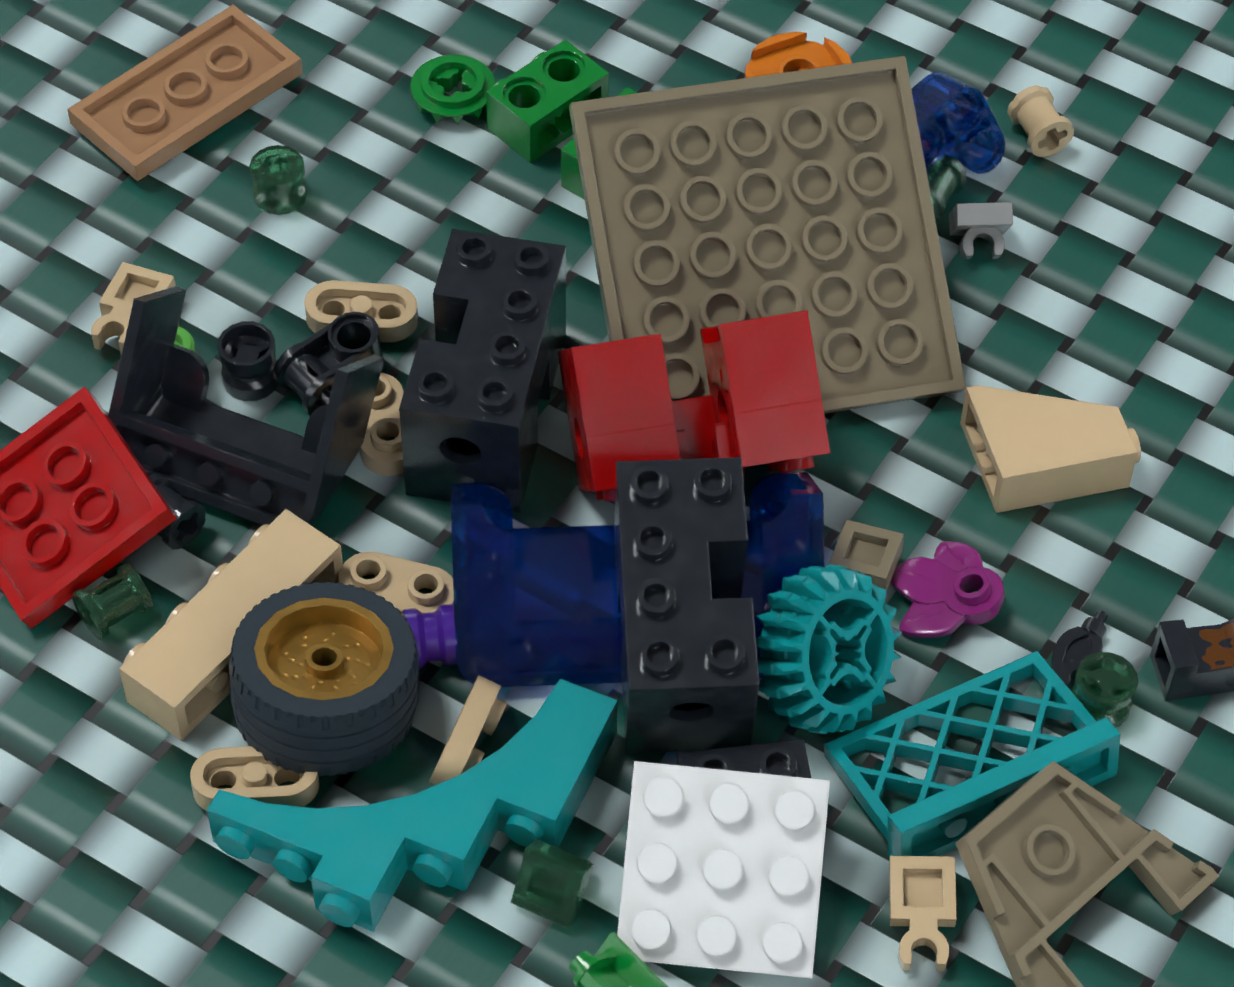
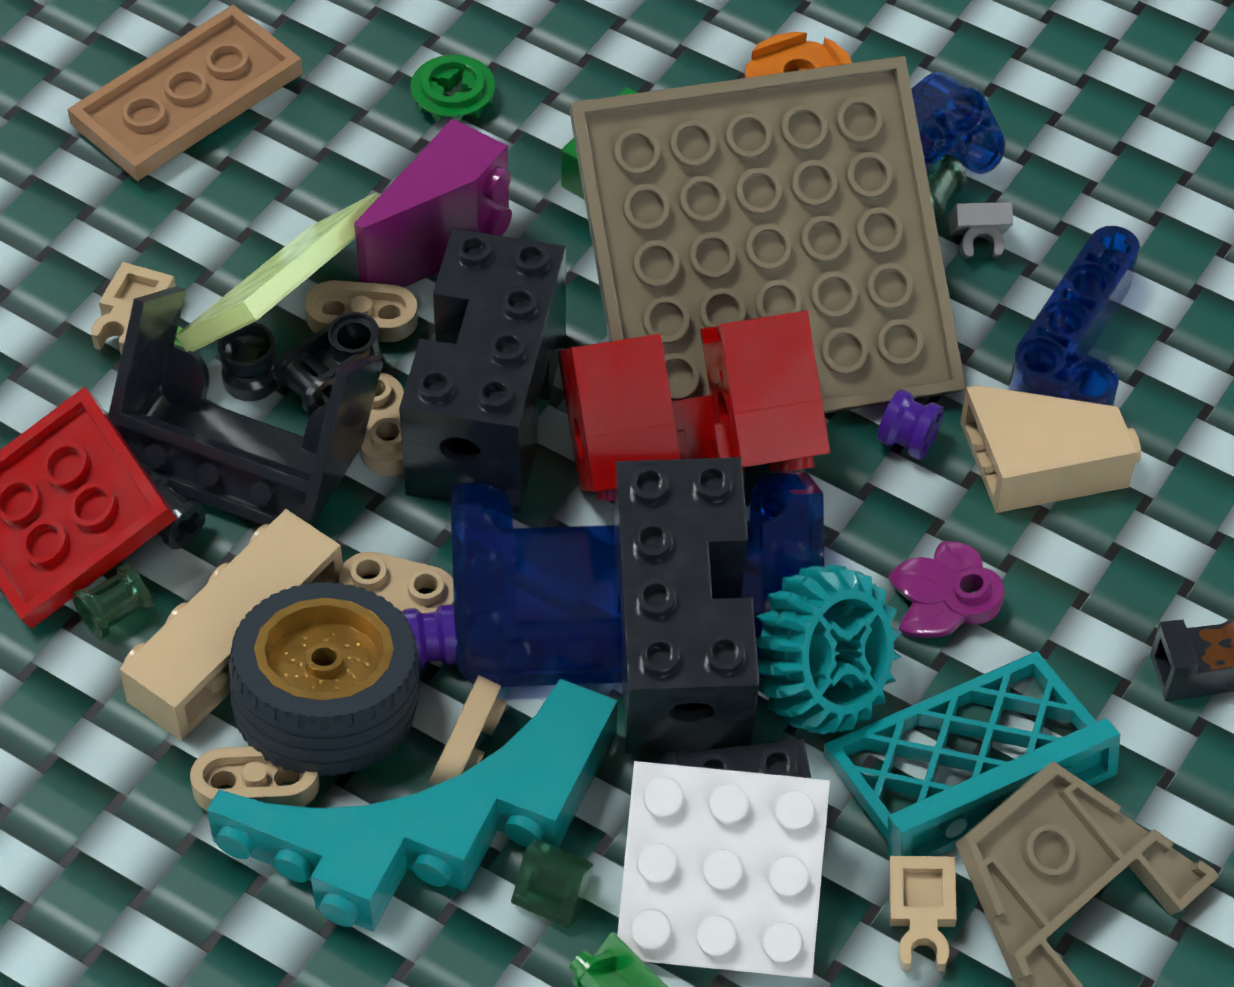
(275, 277): none -> yellowish green tile
(278, 179): clear green wheel -> none
(450, 185): none -> magenta slope
(533, 103): green brick -> none
(869, 550): dark tan plate -> none
(910, 424): none -> dark purple wheel
(1040, 120): tan bush -> none
(1055, 348): none -> clear blue beam
(1078, 644): black piece -> none
(1114, 679): clear green wheel -> none

